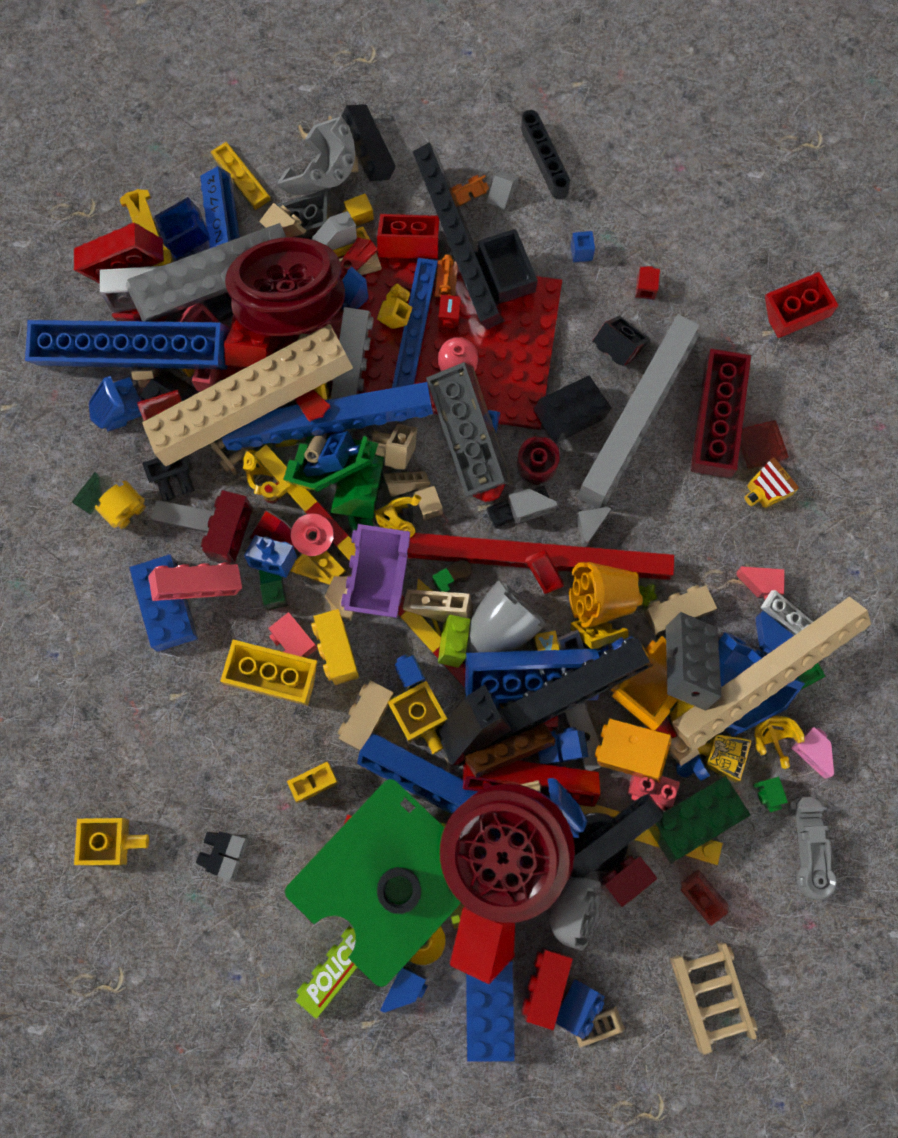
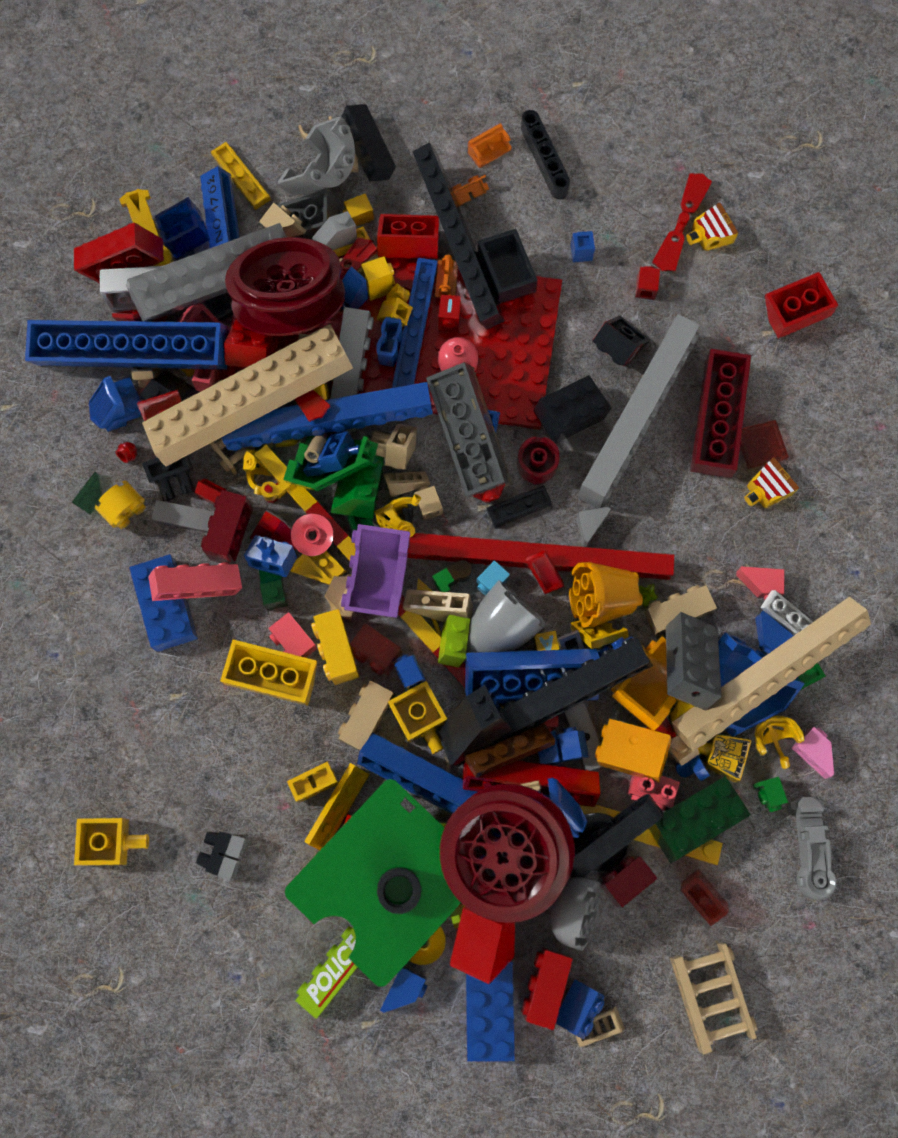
(126, 452): none -> red plate
(208, 490): none -> red piece
(337, 807): none -> yellow plate
(376, 650): none -> clear red brick
(378, 277): none -> yellow piece
(389, 342): none -> blue brick
(489, 145): none -> orange hinge
(490, 576): none -> medium azure brick
(502, 189): light grey slope -> none
(529, 504): light grey slope -> none
(670, 251): none -> red piece
(713, 229): none -> torso

